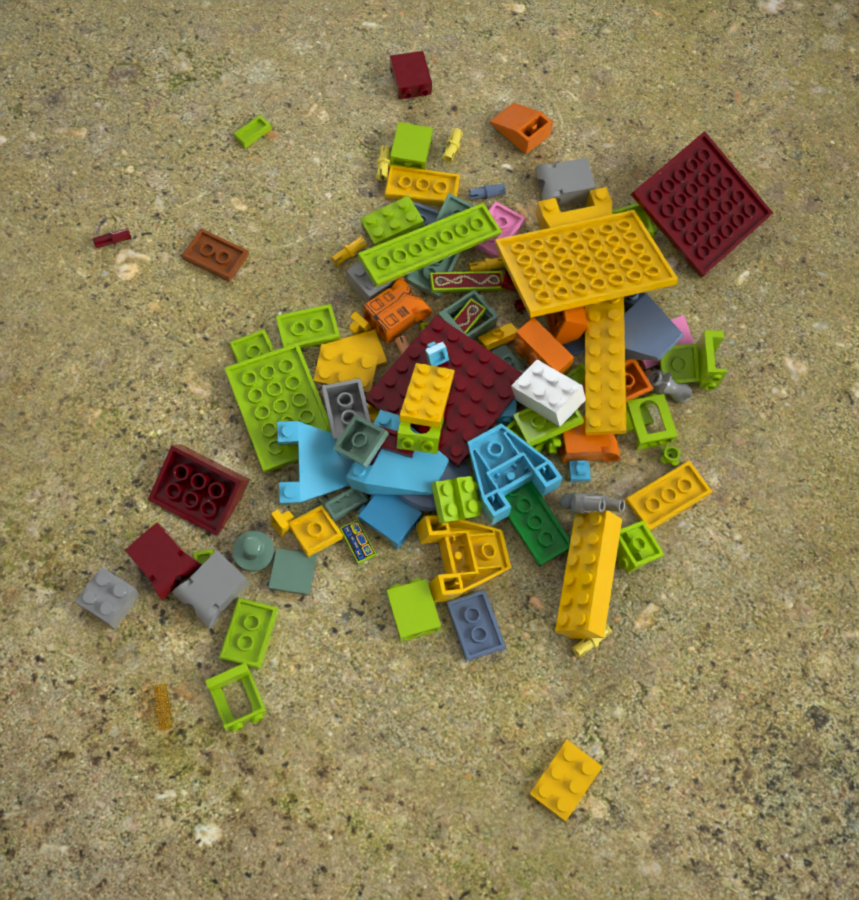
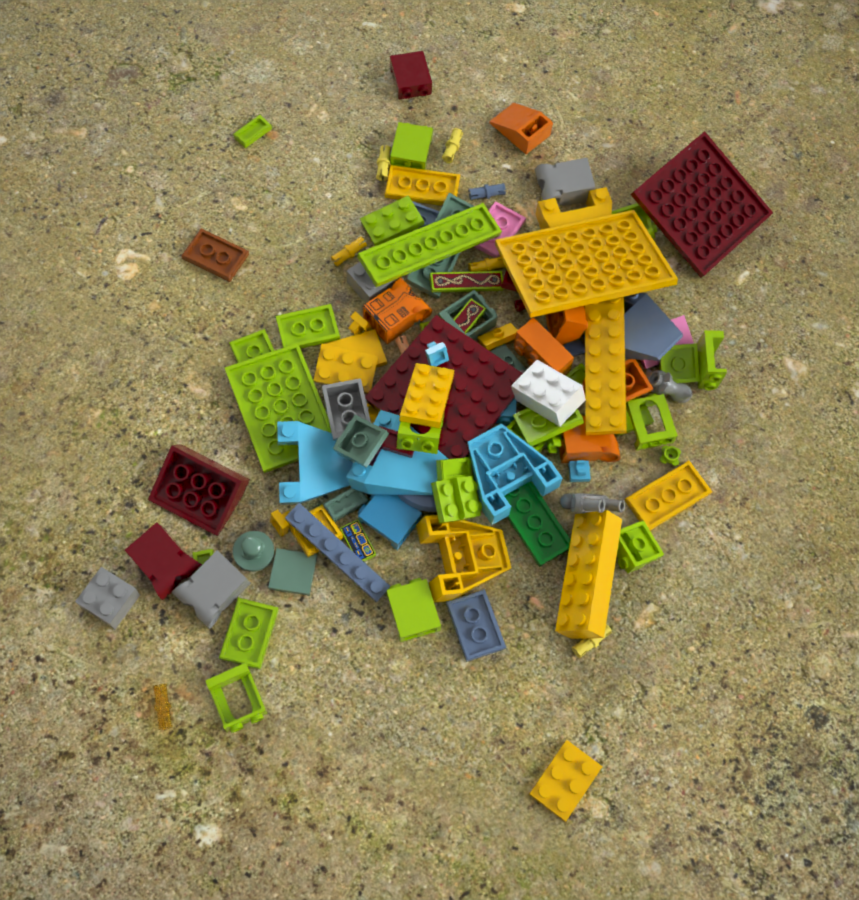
(112, 238): dark red axle -> none
(337, 552): none -> sand blue plate
(453, 468): none -> lime tile

